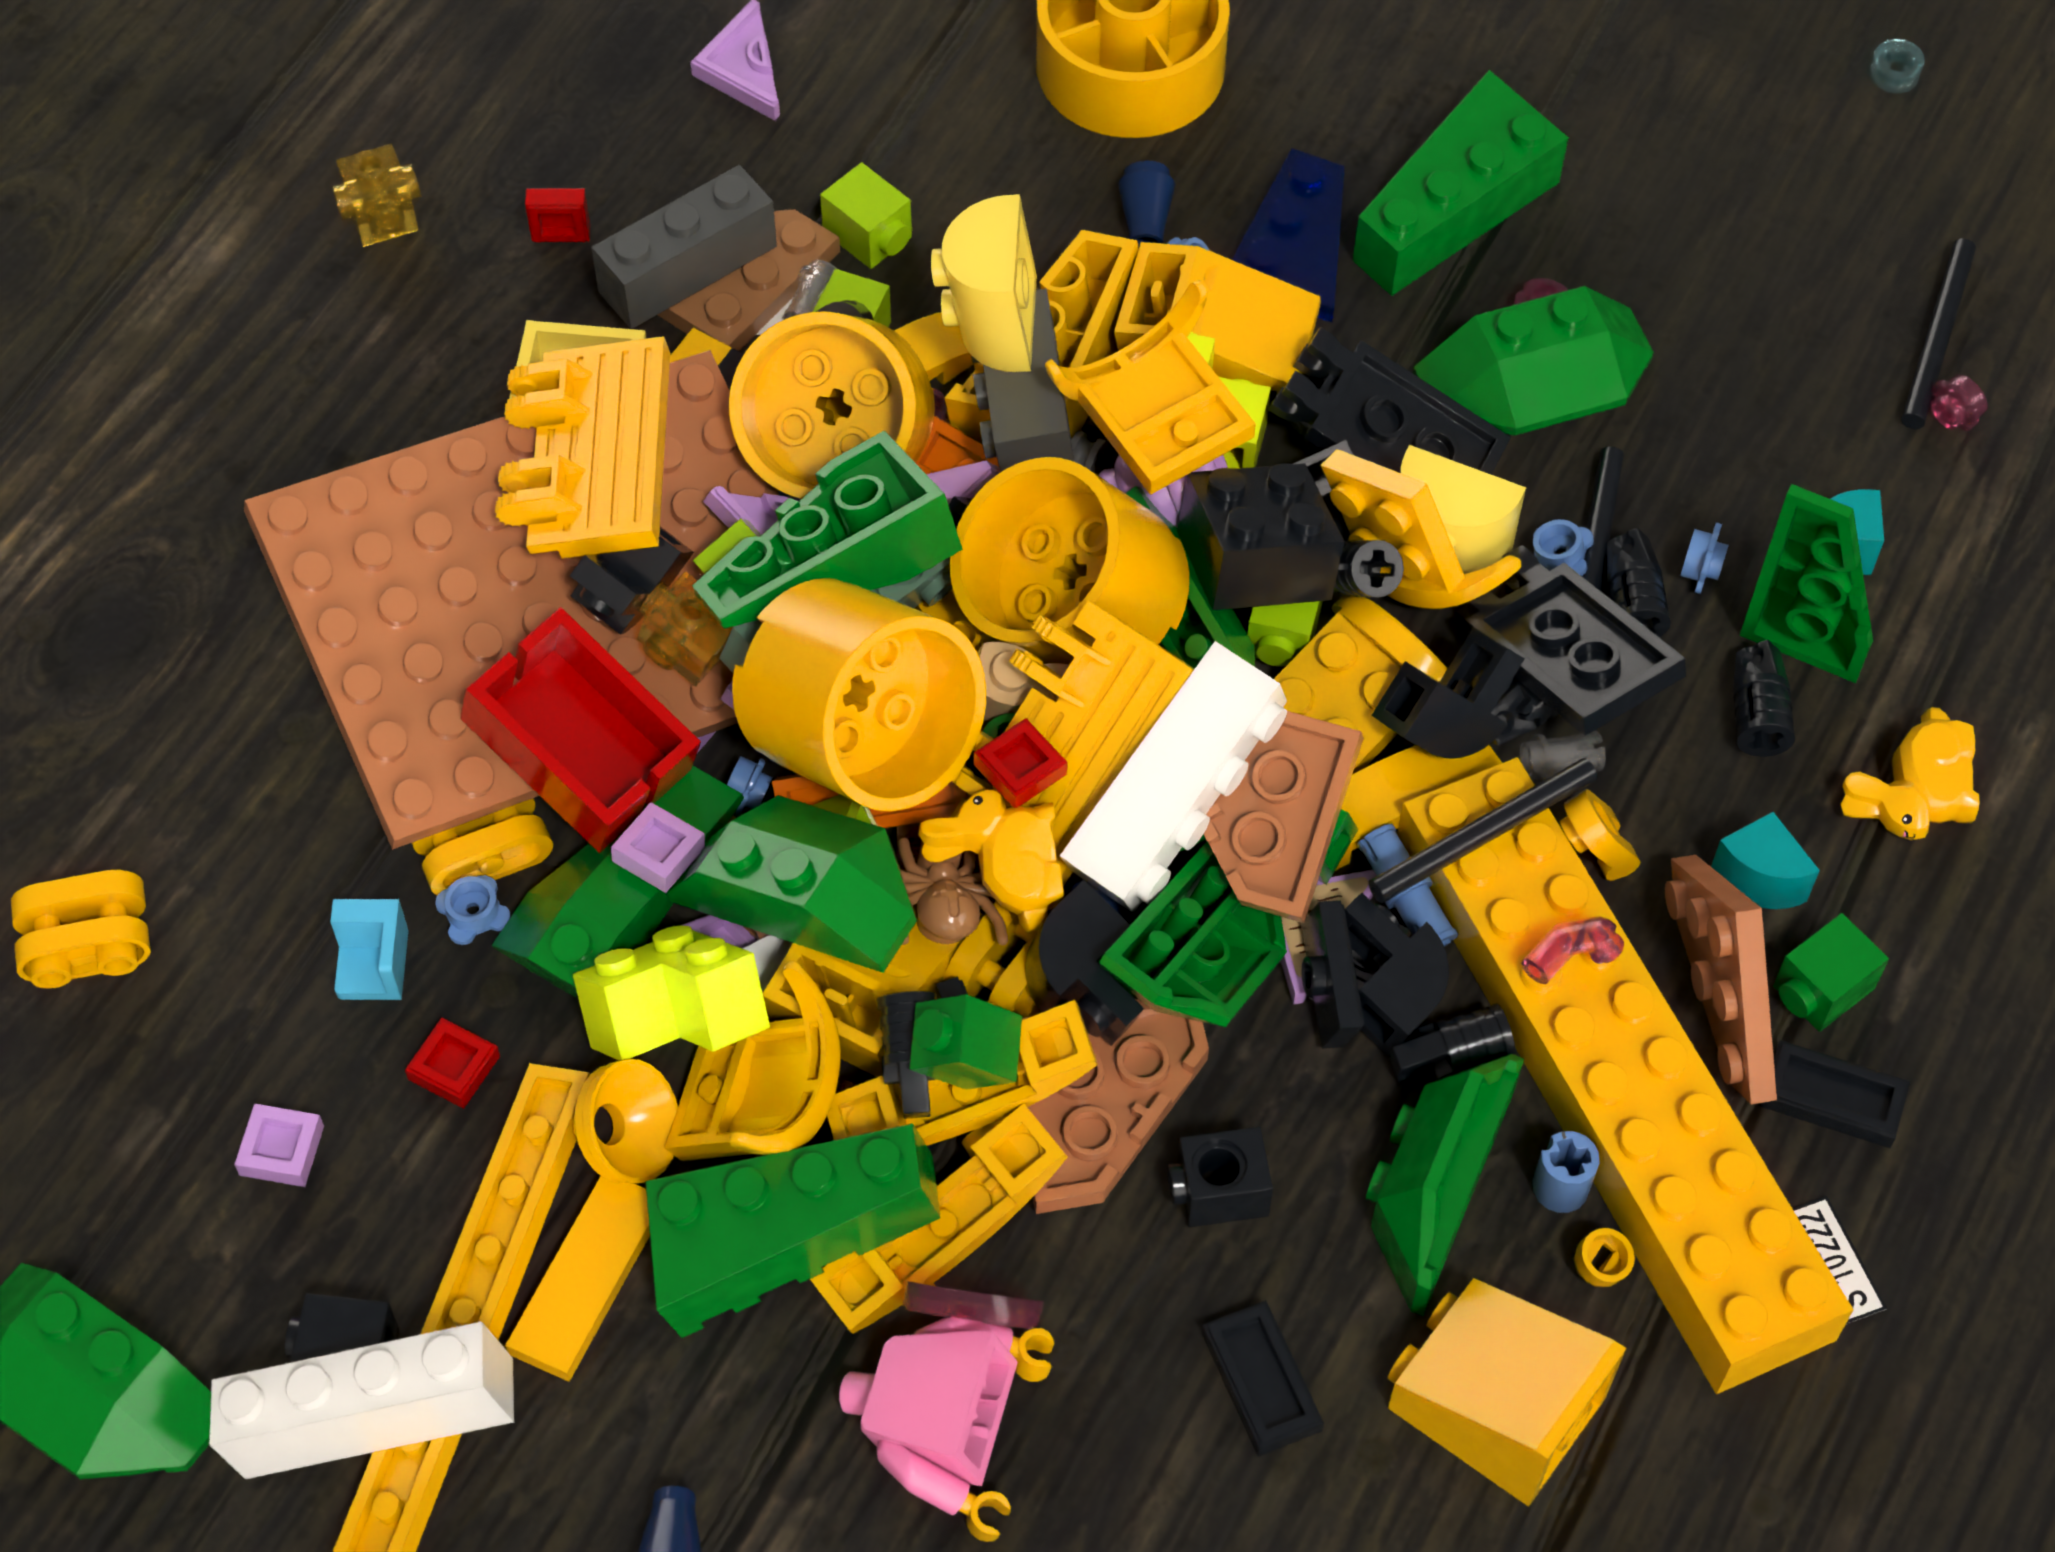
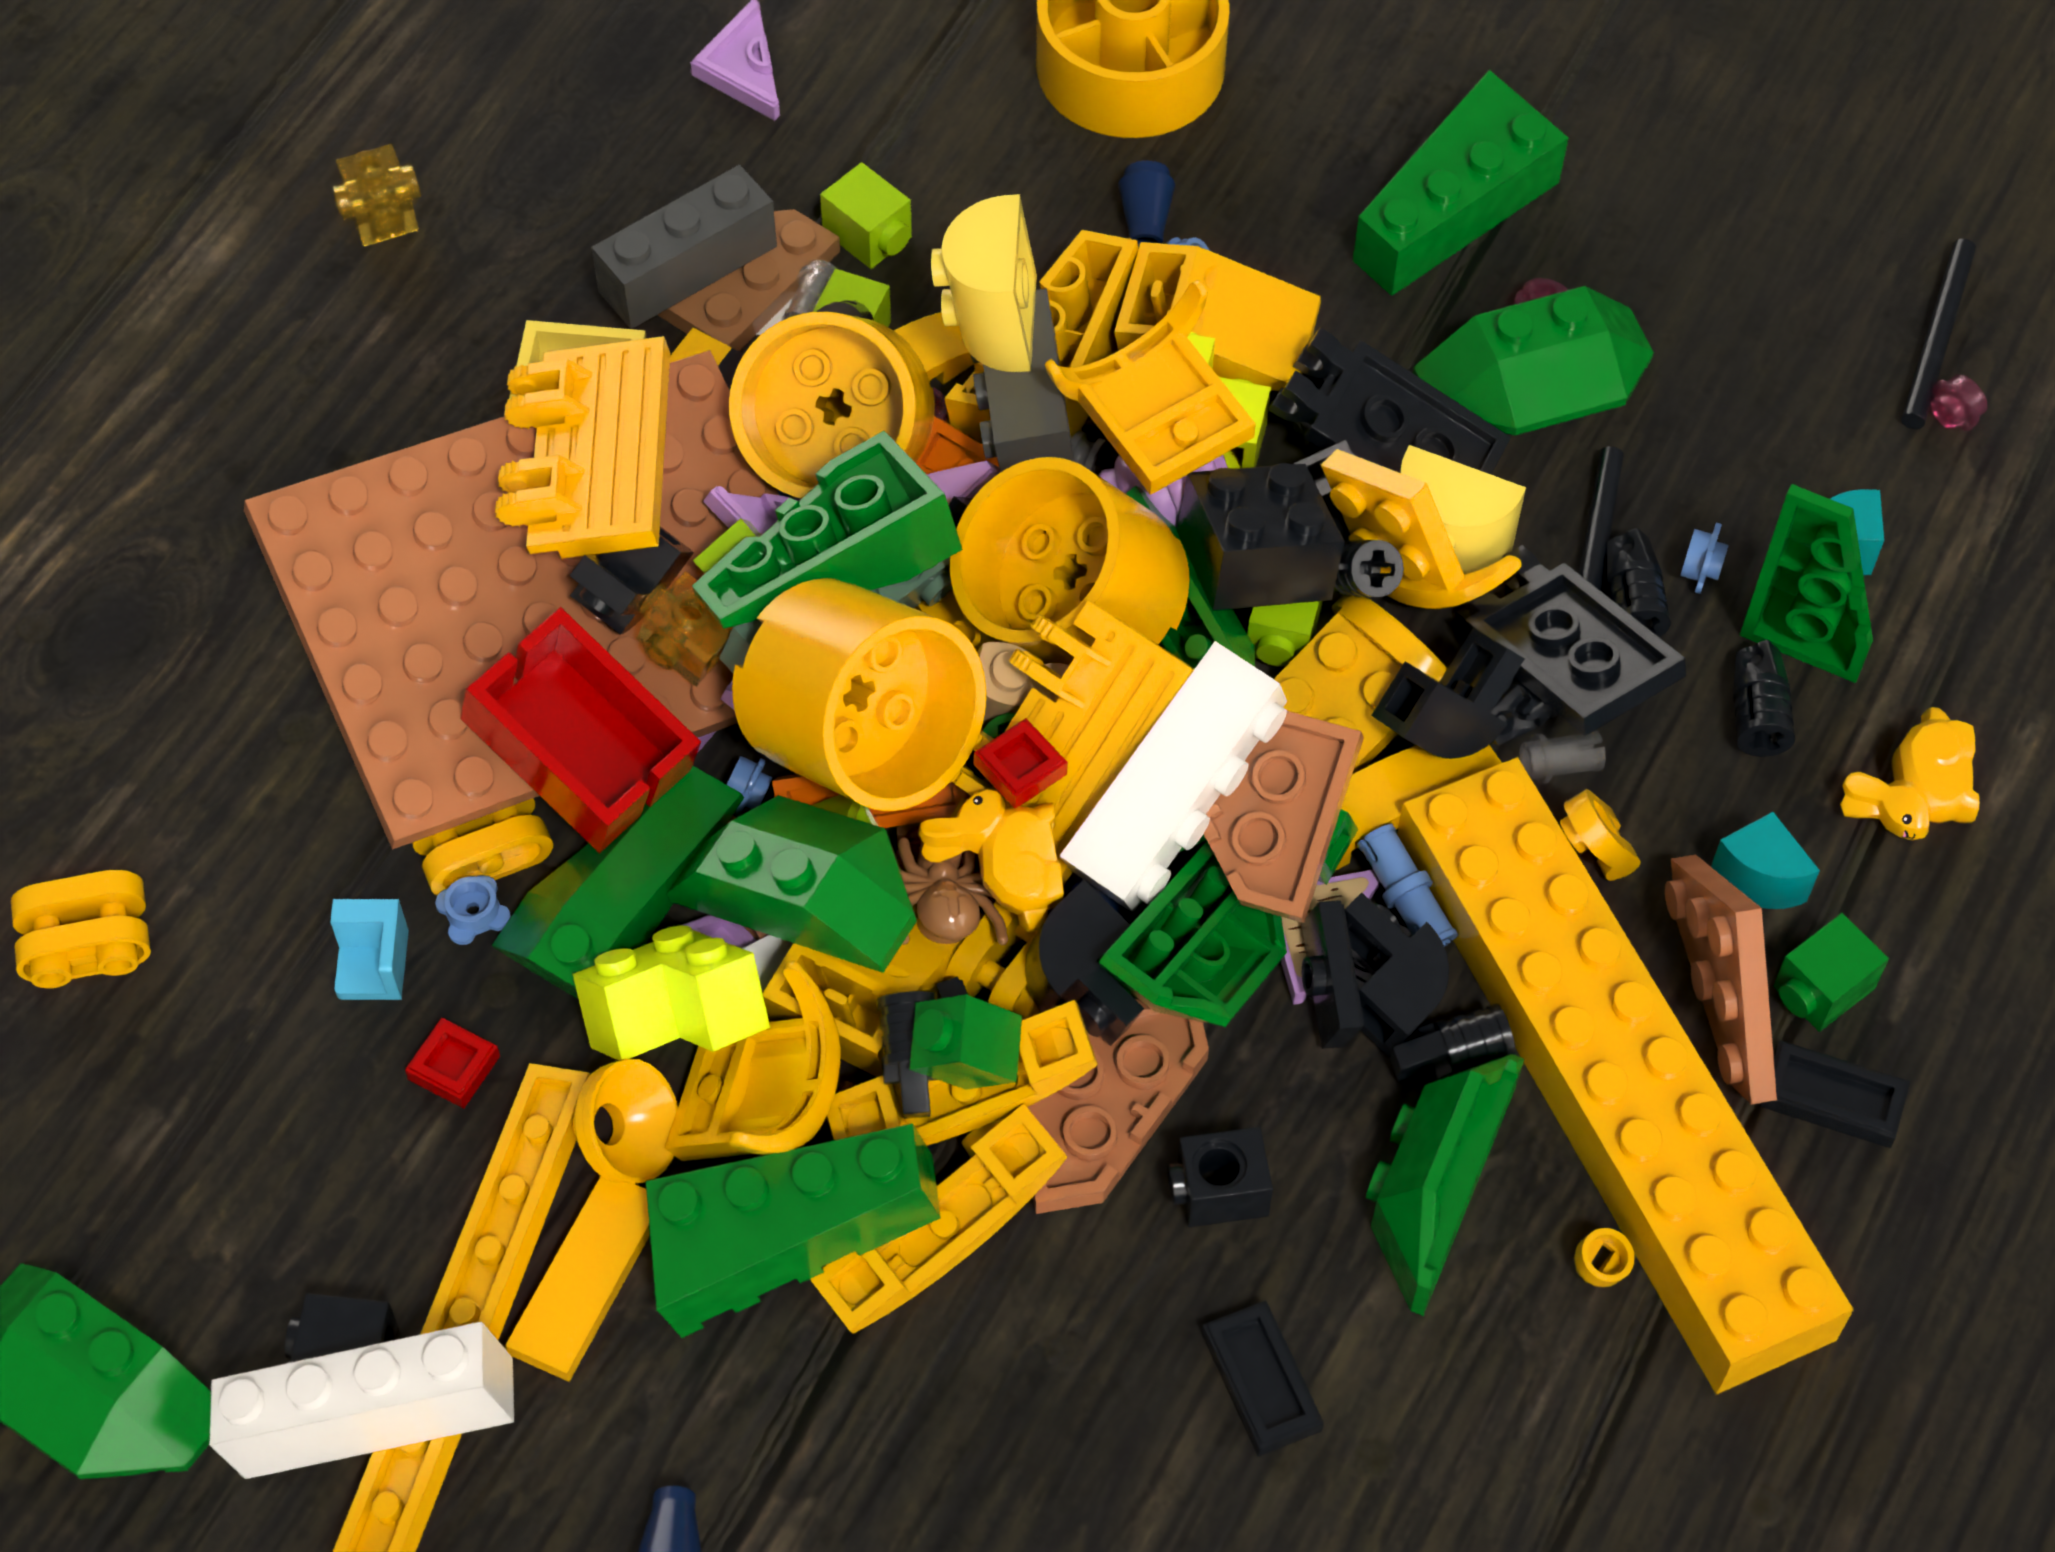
(279, 1145): lavender plate -> none
(557, 214): red tile -> none
(658, 847): lavender plate -> none
(940, 1408): bright pink torso -> none
(972, 1304): clear pink tile -> none
(1299, 228): clear blue wing -> none
(1482, 830): black bar -> none
(1504, 1385): yellow slope -> none
(1562, 536): medium blue plate -> none
(1565, 1172): medium blue piece -> none
(1572, 938): clear pink arm -> none
(1840, 1256): white sticker -> none
(1897, 51): clear light blue bush -> none

